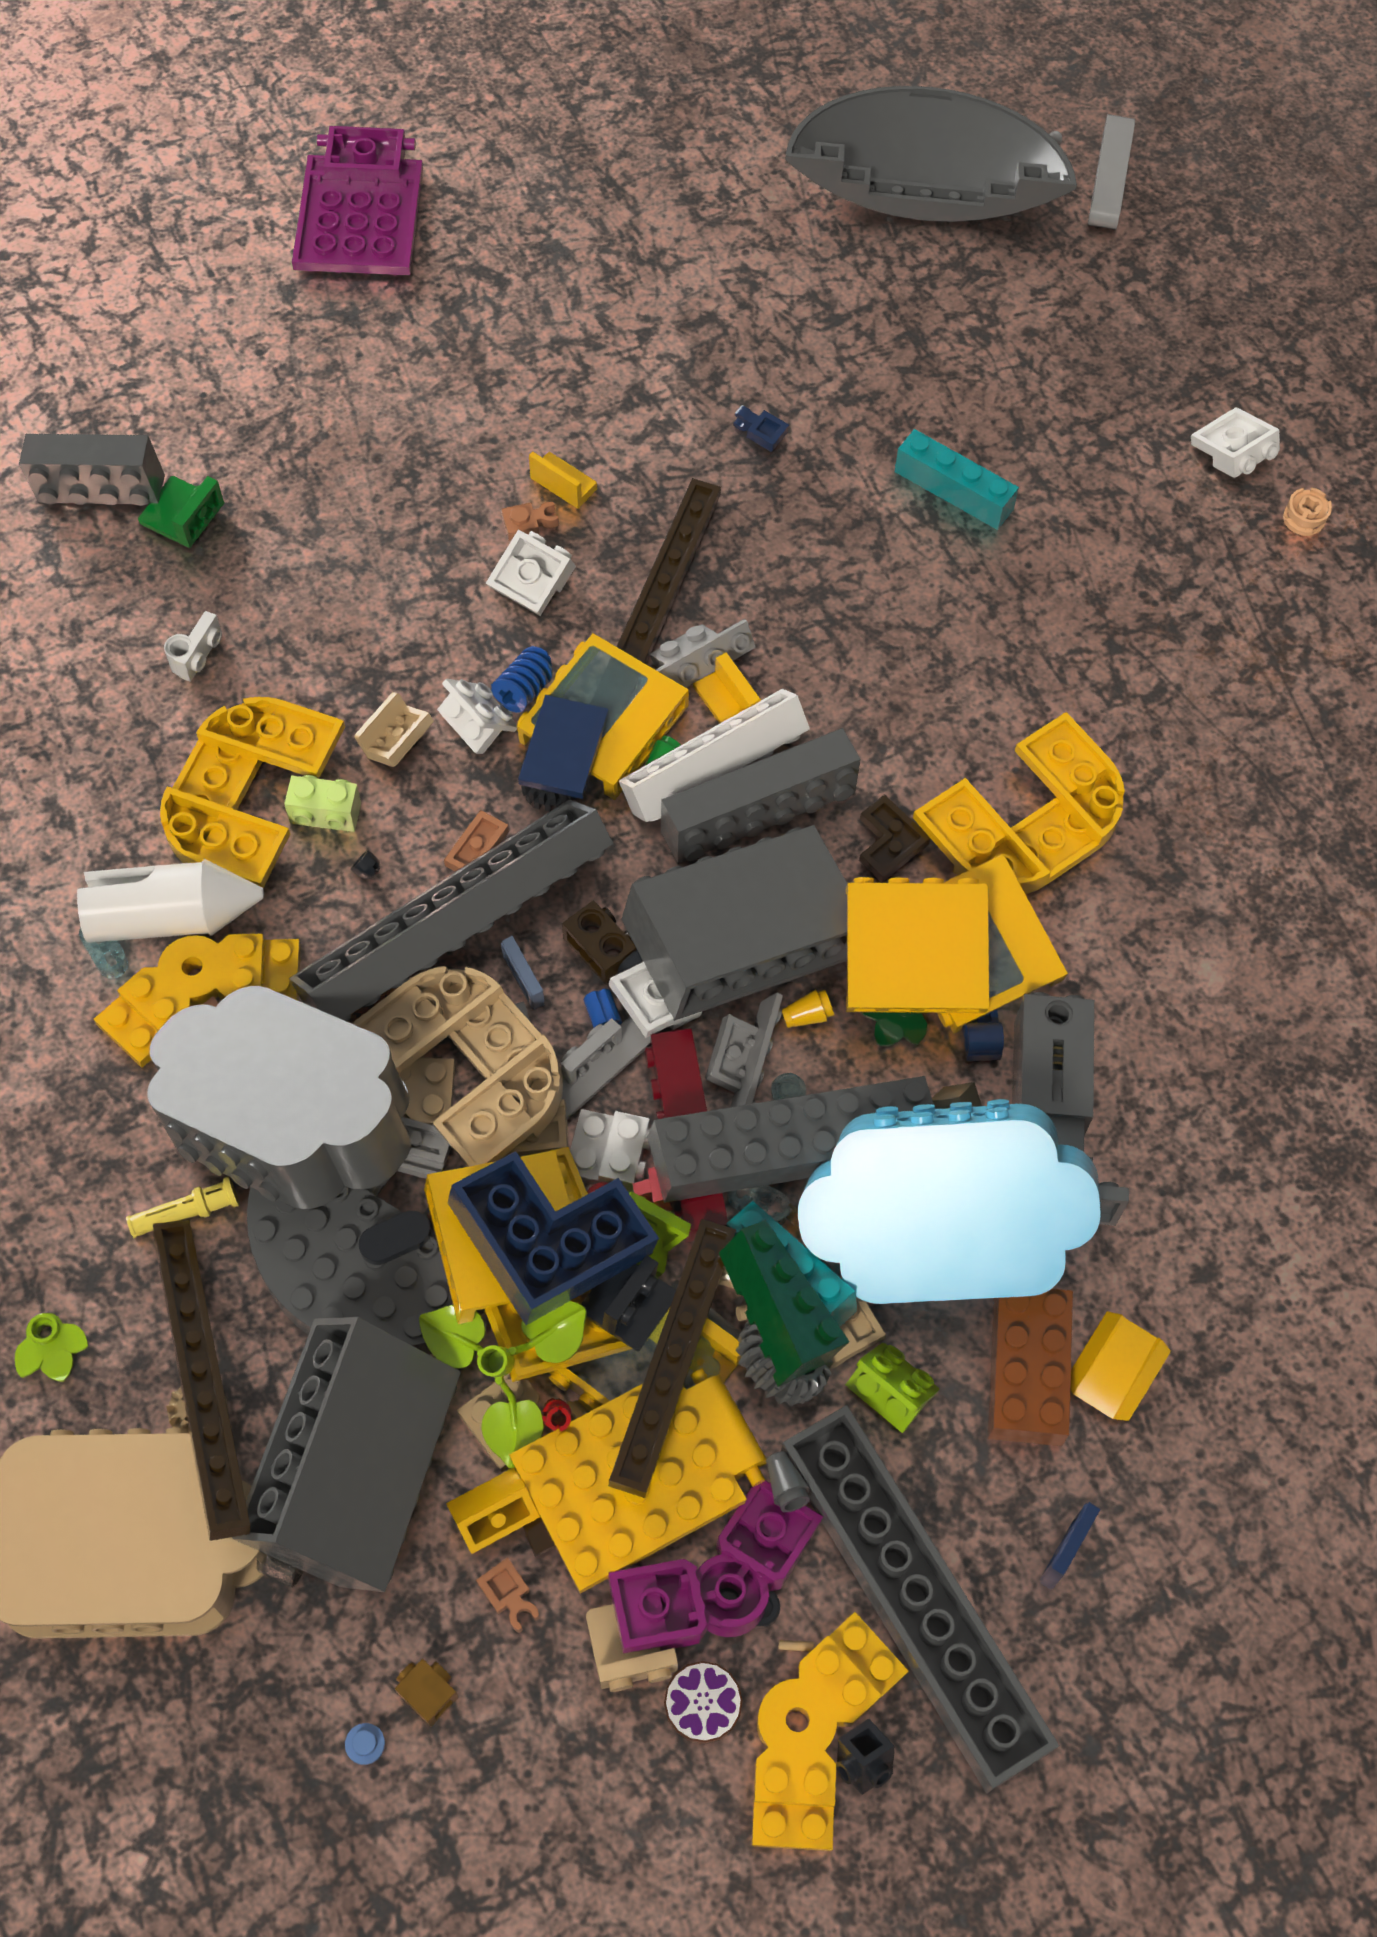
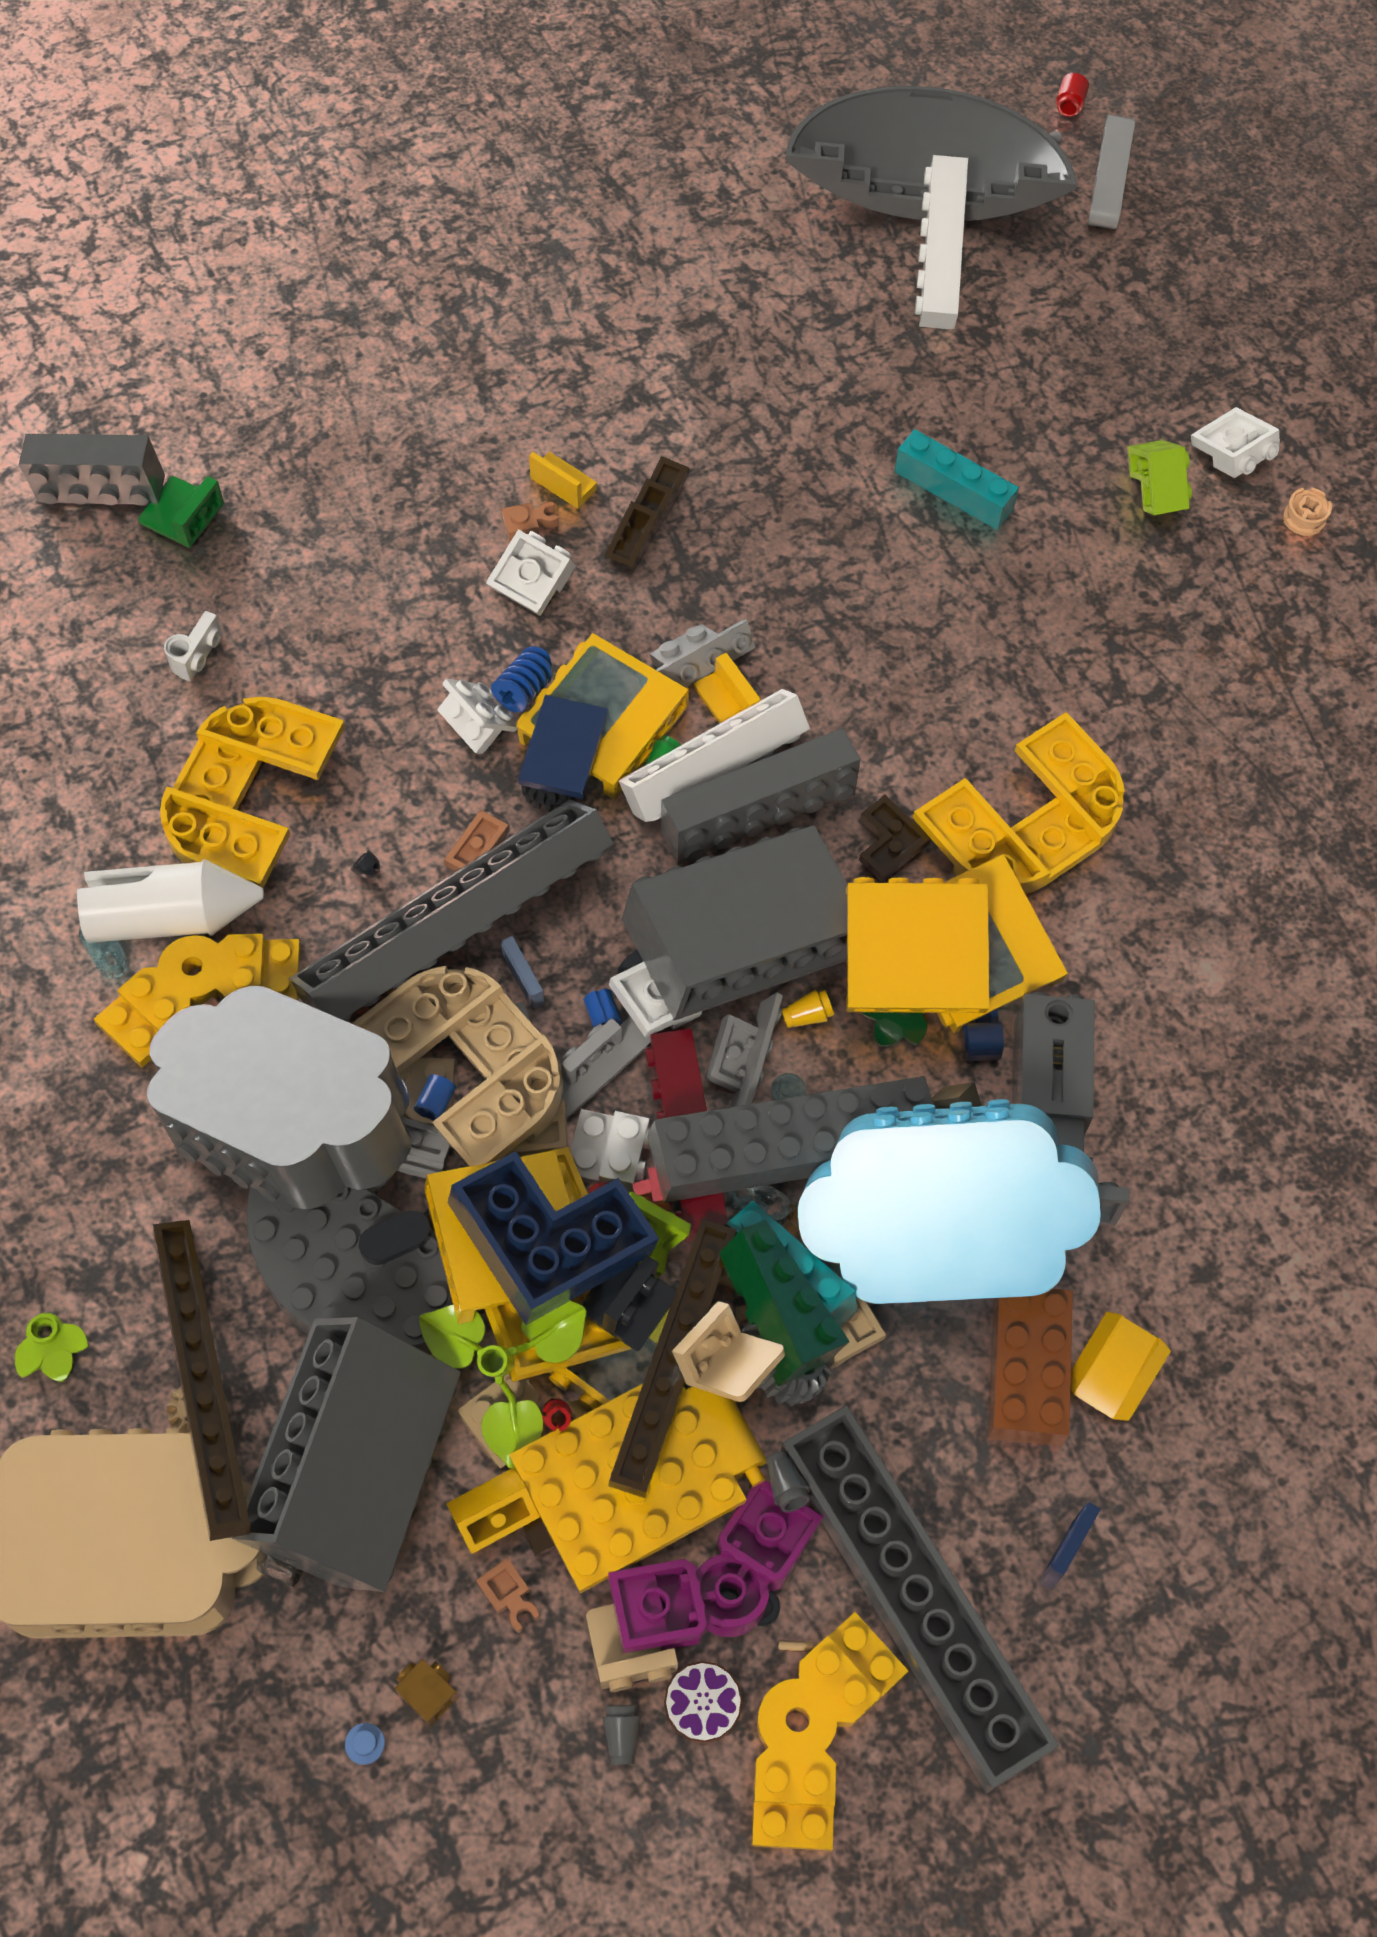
(199, 1203): light yellow pin -> none
(323, 803): yellowish green brick -> none
(359, 203): magenta plate -> none
(392, 730): tan bracket -> none
(434, 1097): none -> blue piece
(593, 945): dark brown brick -> none
(622, 1732): none -> dark grey cone
(647, 513): none -> dark brown slope
(669, 569): dark brown plate -> none
(724, 1359): none -> tan bracket
(762, 429): dark blue plate -> none
(865, 1757): black brick -> none
(892, 1385): lime bracket -> none
(943, 242): none -> white brick
(1072, 94): none -> red brick
(1162, 474): none -> lime brick

